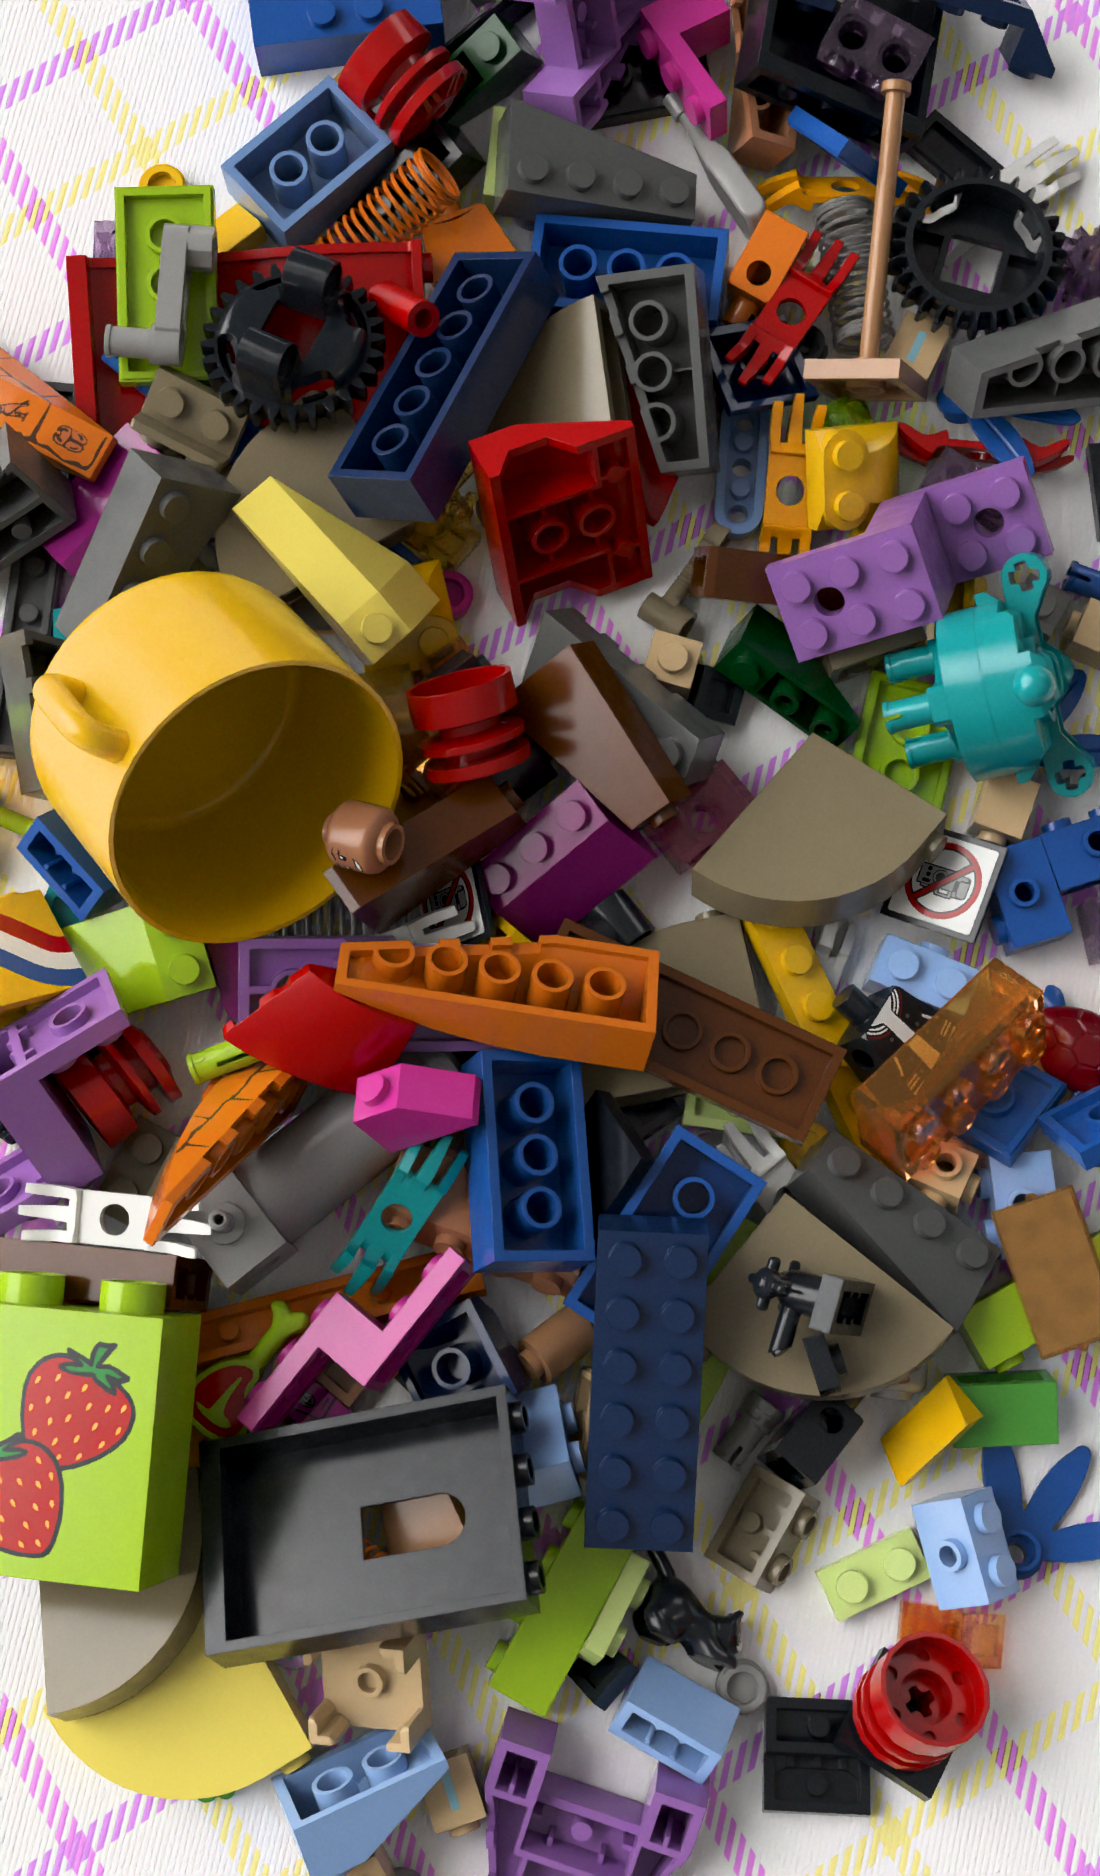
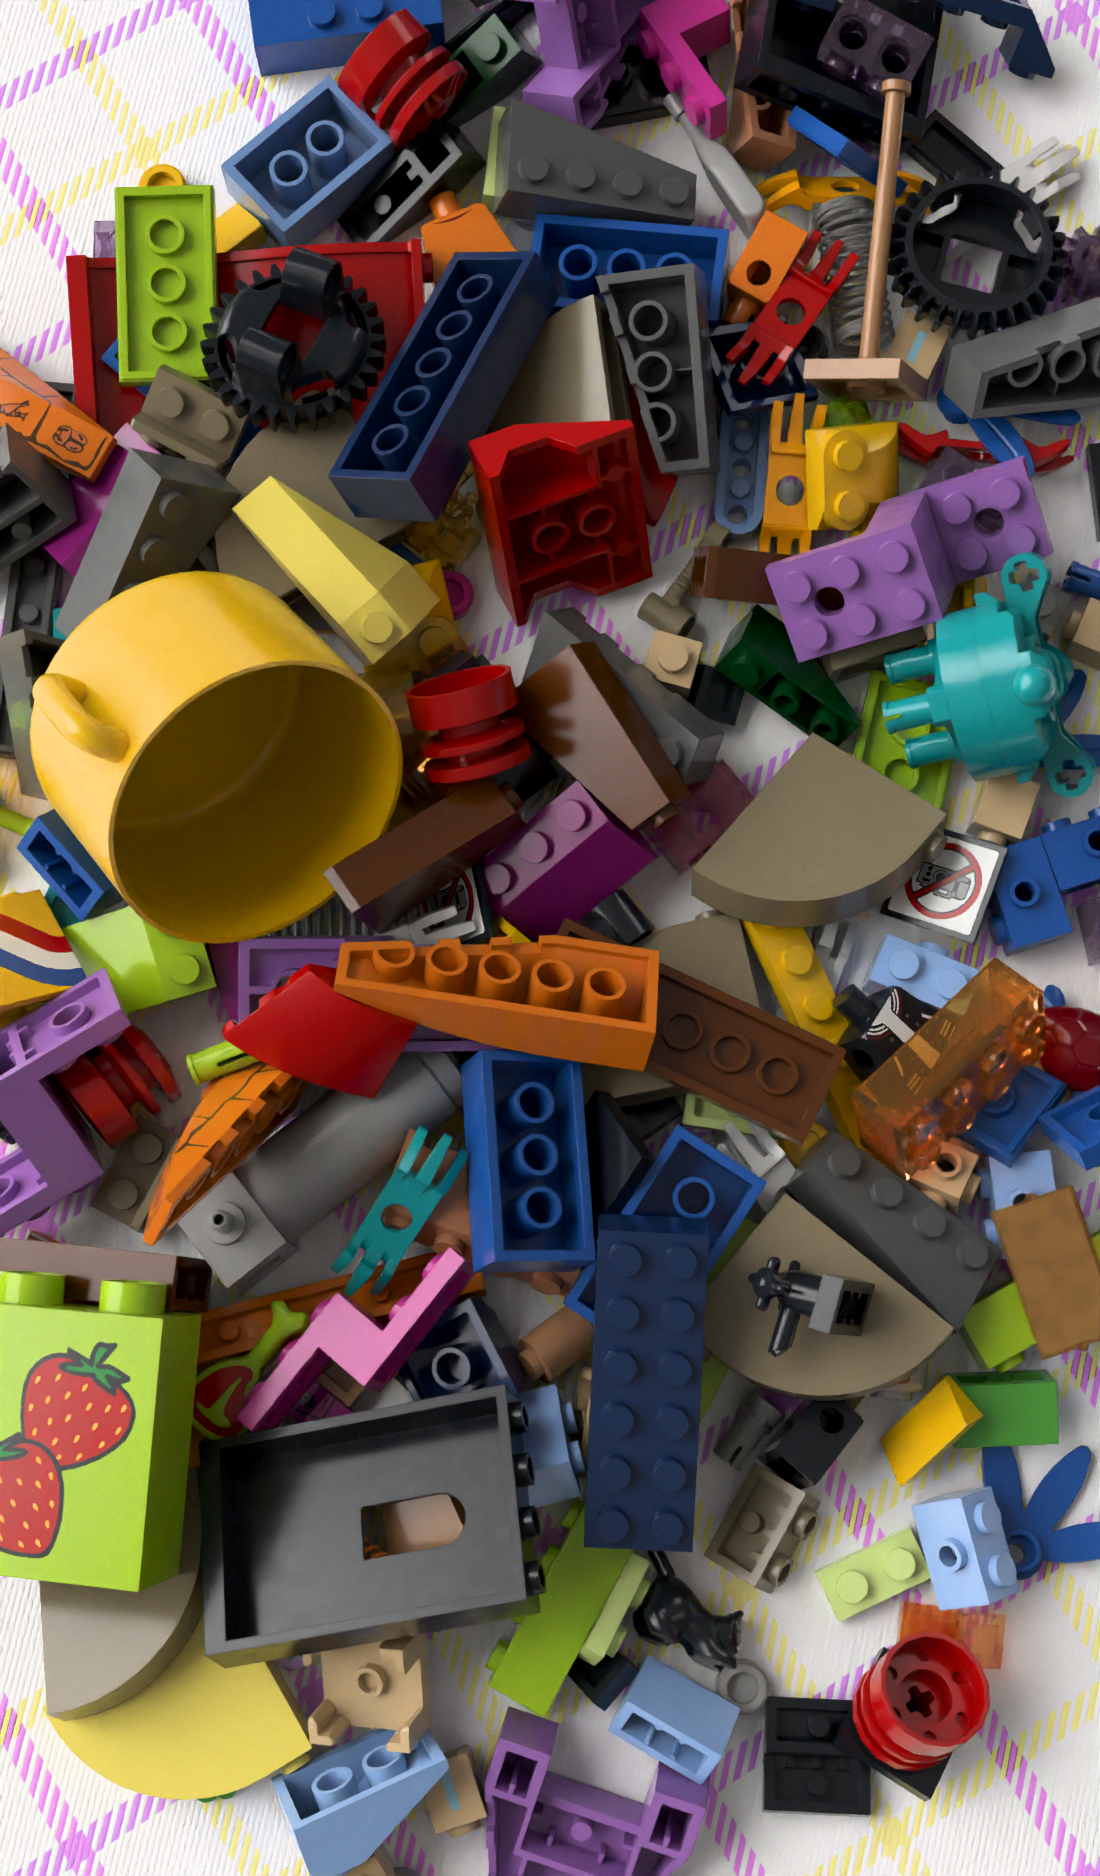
(86, 1224): white piece -> none
(182, 252): light grey beam -> none
(363, 837): nougat head -> none
(405, 308): red cylinder -> none
(415, 1104): dark pink slope -> none
(448, 192): orange piece -> none
(826, 1363): black plate -> none

